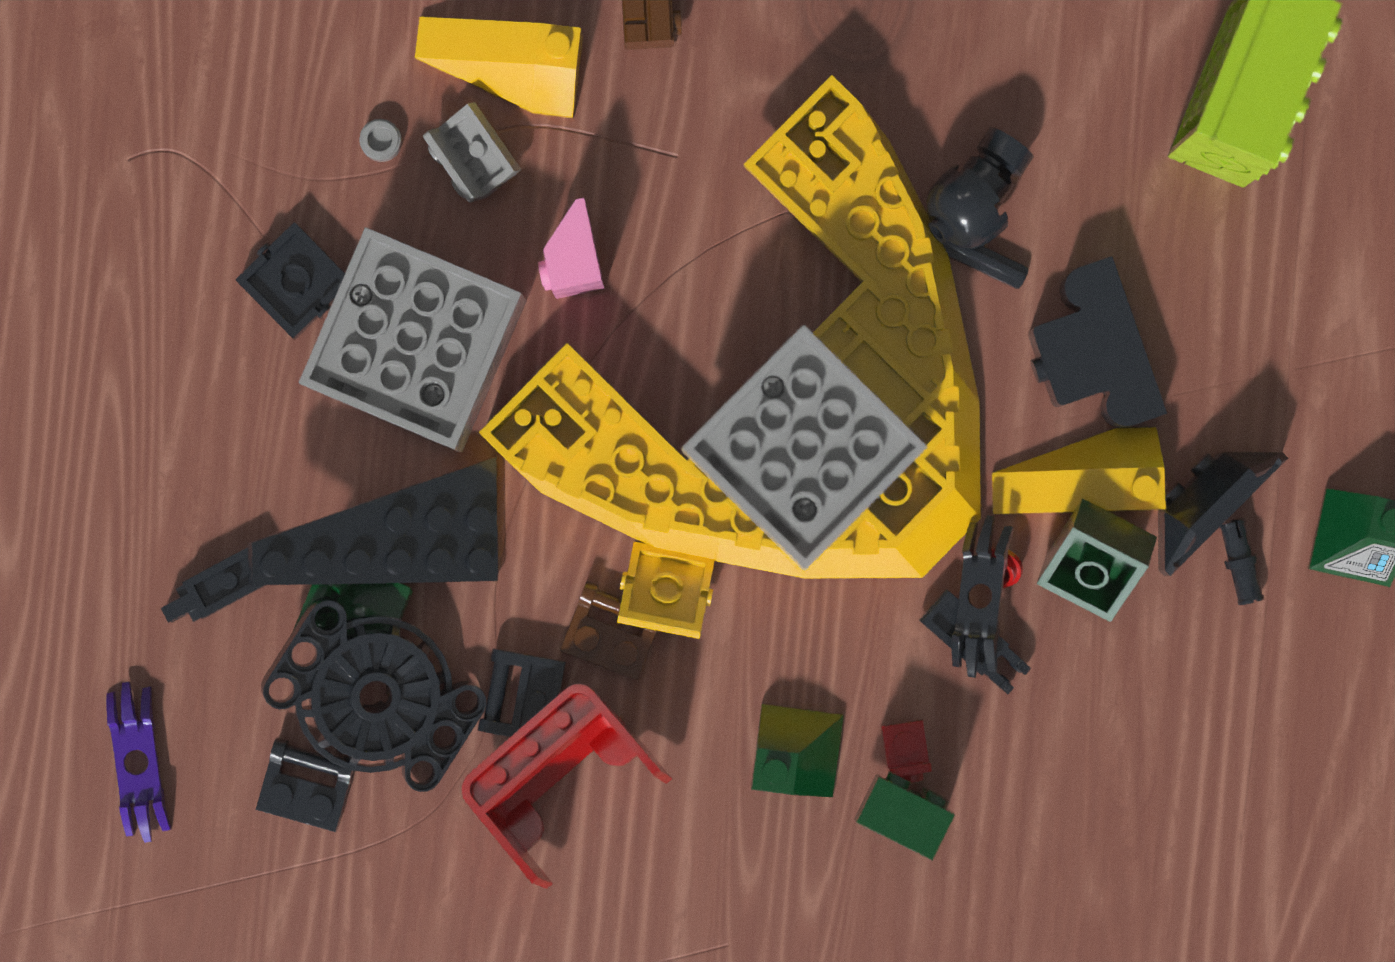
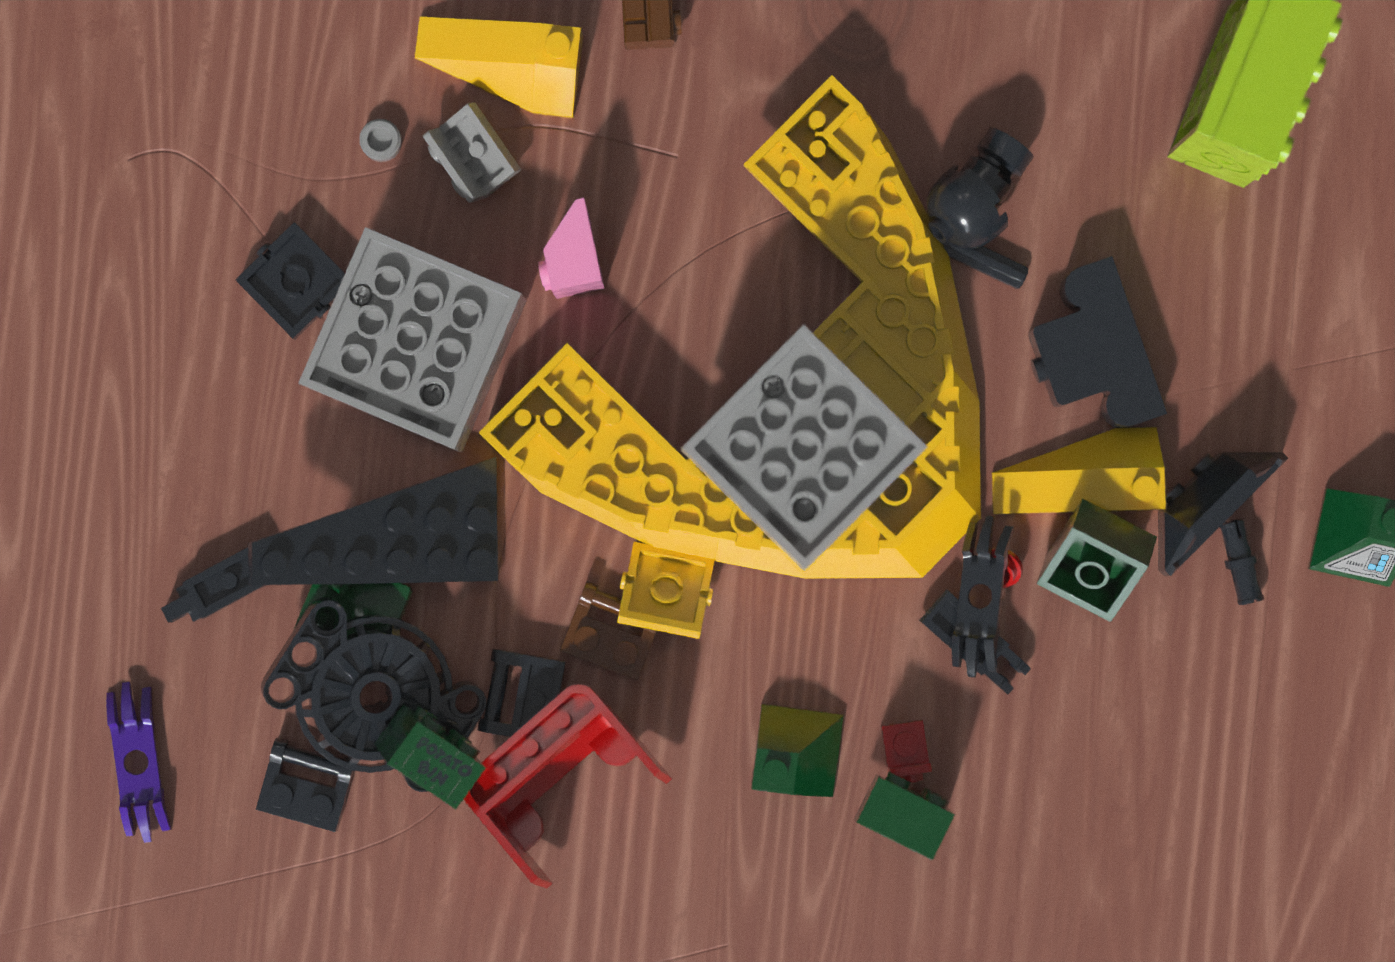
(430, 756): none -> dark green brick

